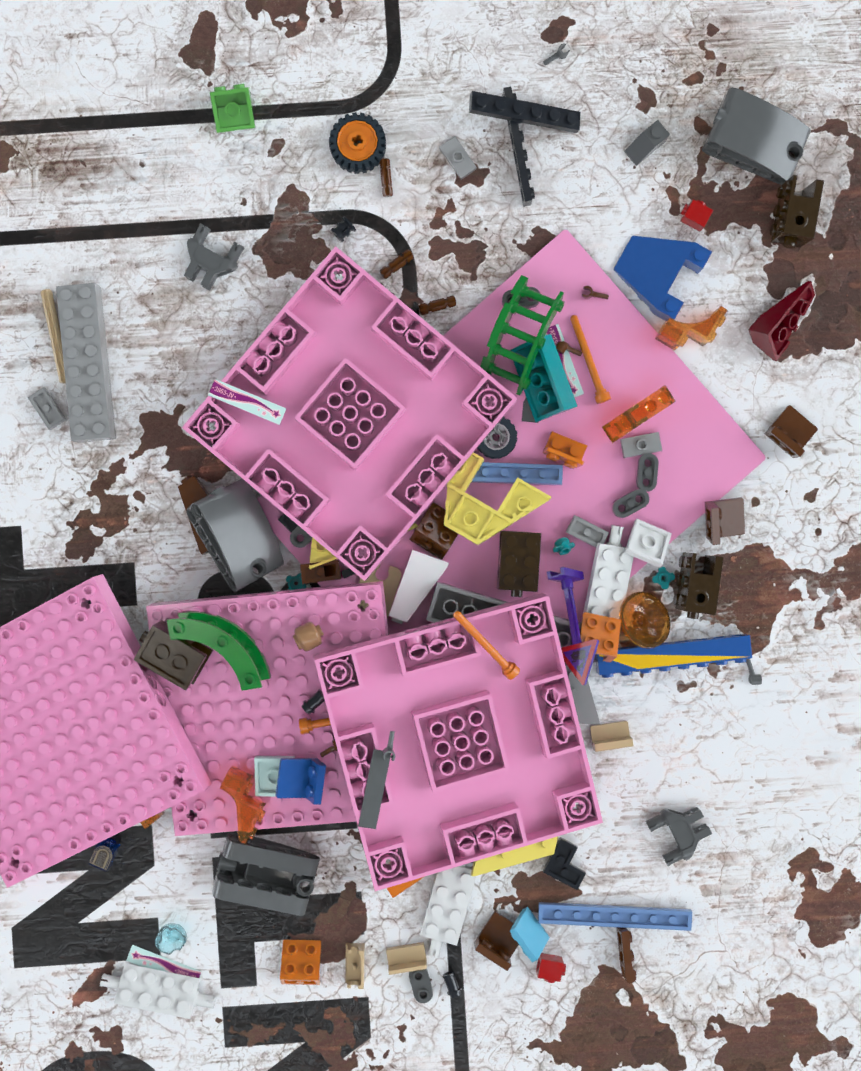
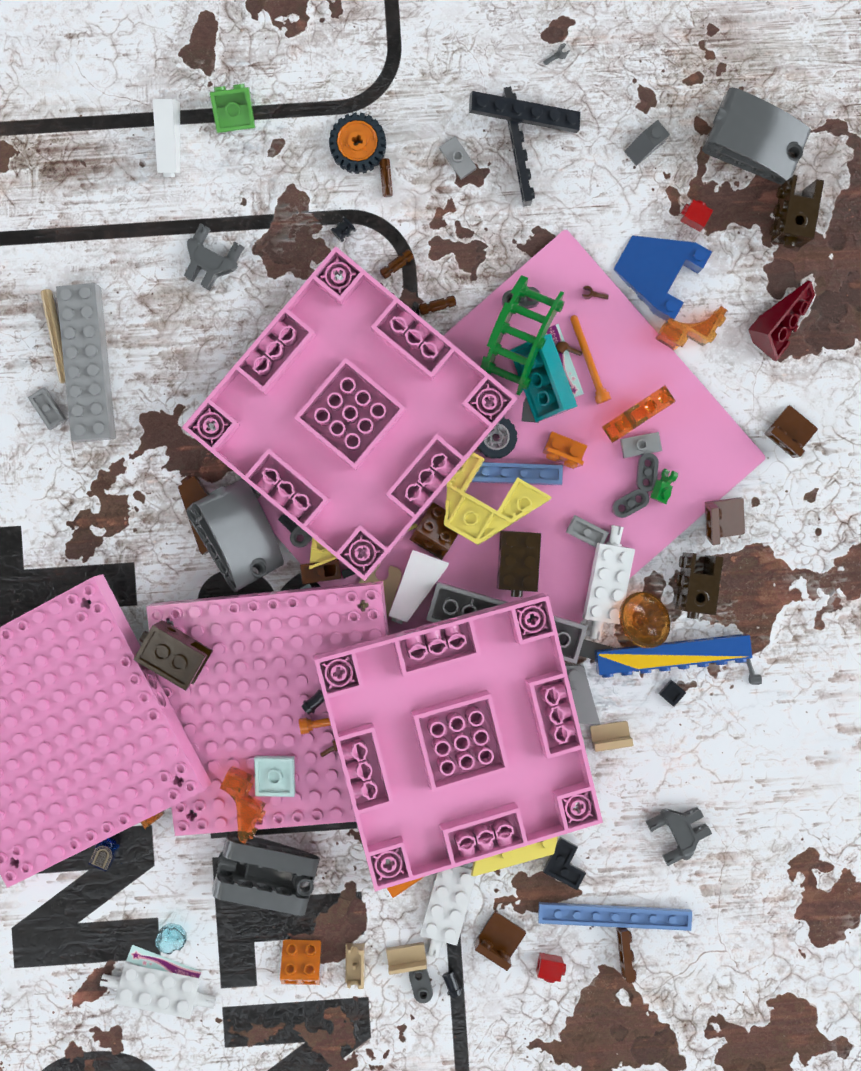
(167, 136): none -> white slope
(227, 640): green fence -> none
(247, 401): sticker -> none
(292, 579): teal plate -> none
(301, 779): blue bracket -> none
(308, 636): medium nougat head -> none
(374, 790): dark grey sticker -> none
(389, 749): dark grey hand -> none
(509, 669): orange piece -> none
(529, 934): medium azure tile -> none
(563, 546): teal plate -> none
(580, 654): dark purple piece -> none
(605, 630): orange bracket -> none
(648, 543): white tile -> none
(658, 578): teal plate -> none
(662, 488): none -> green plate
(672, 693): none -> black tile

